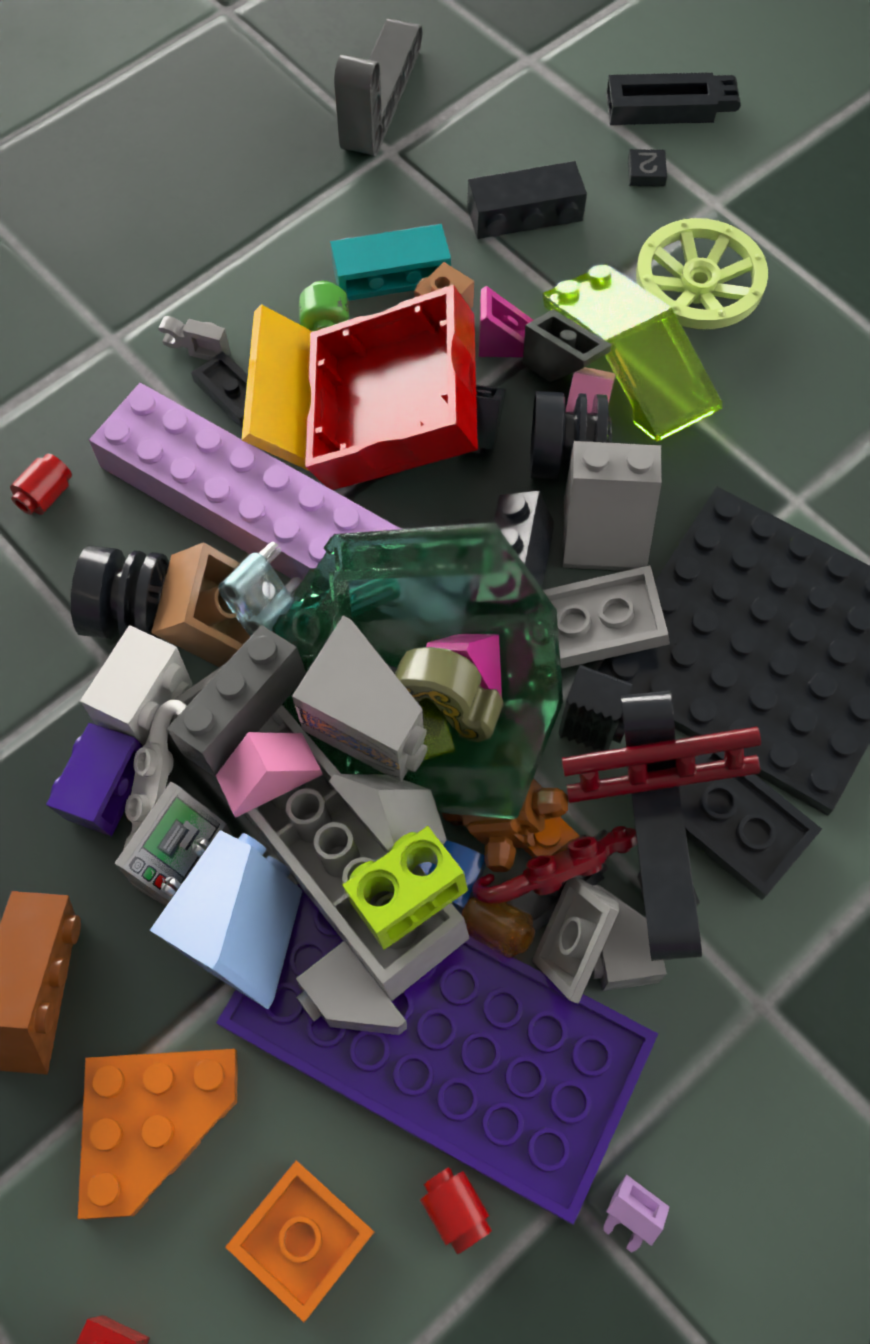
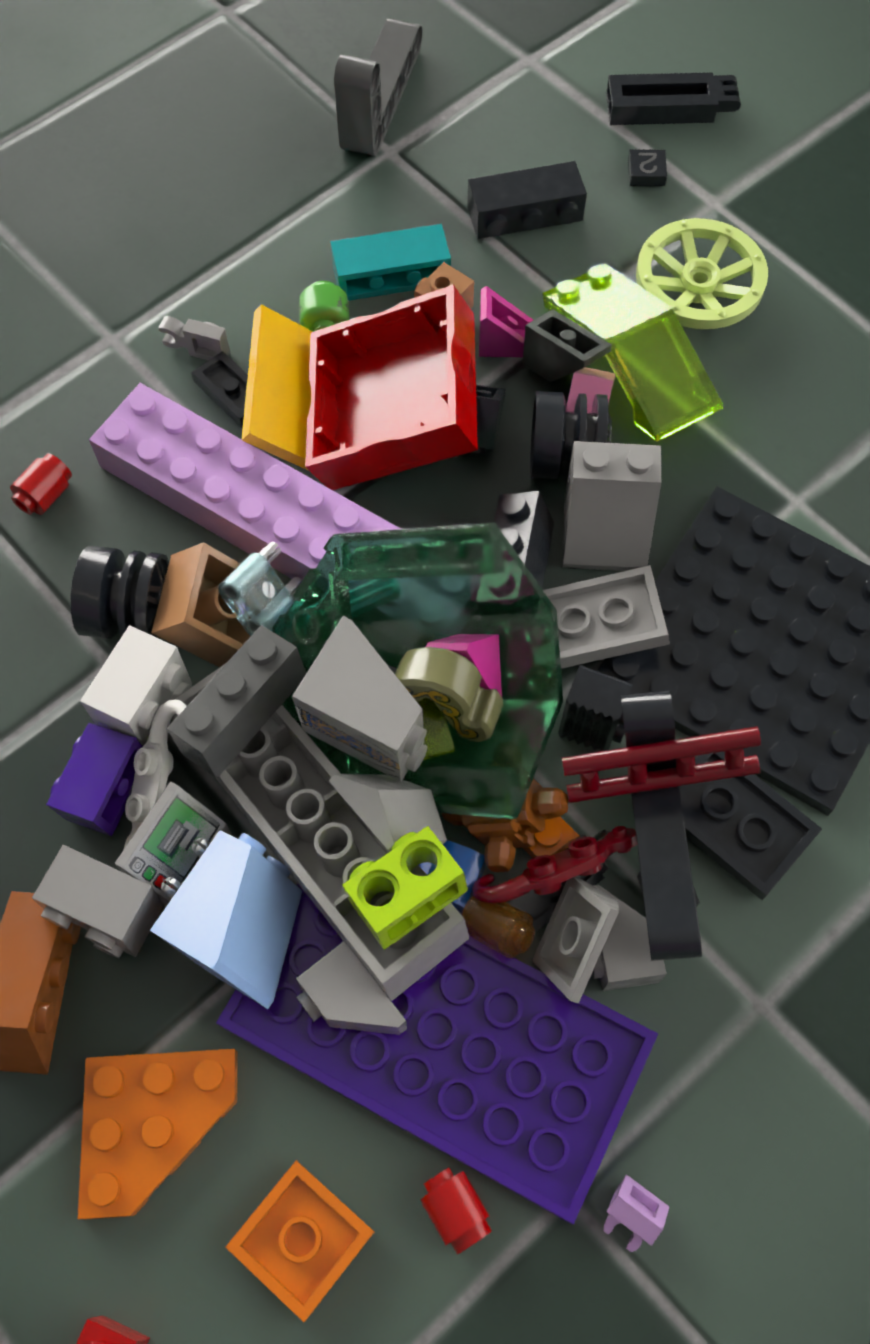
(99, 898): none -> light grey brick
(265, 769): bright pink slope -> none

